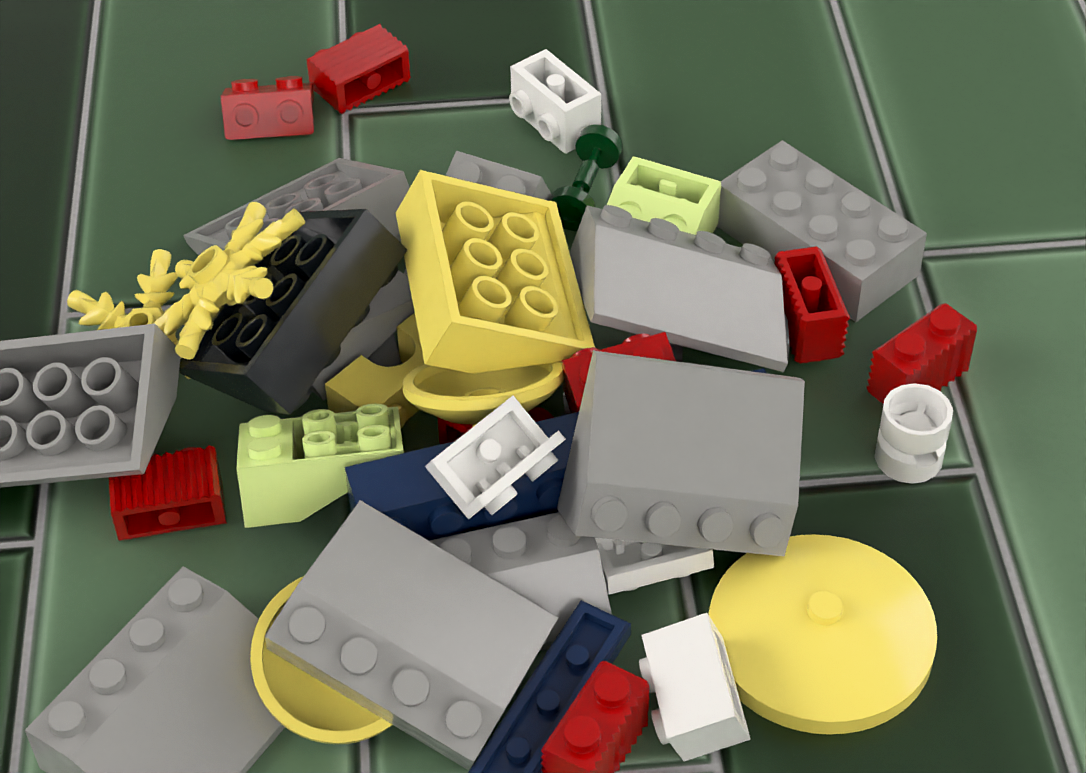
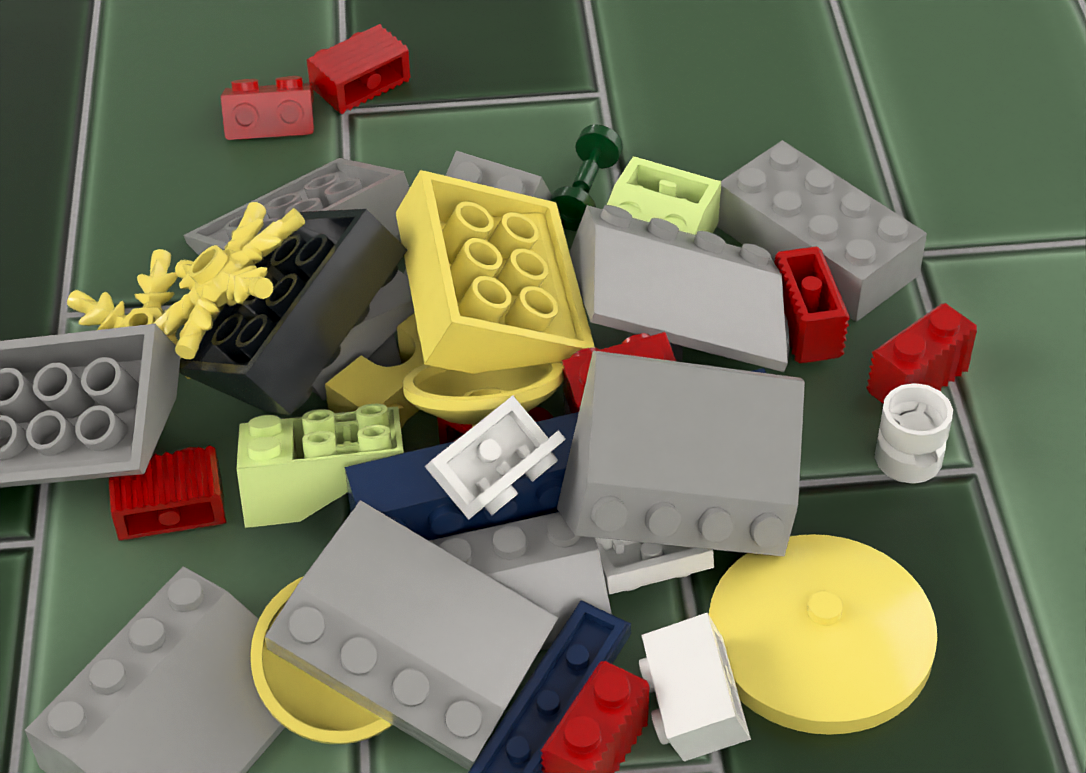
(553, 99): white brick -> none

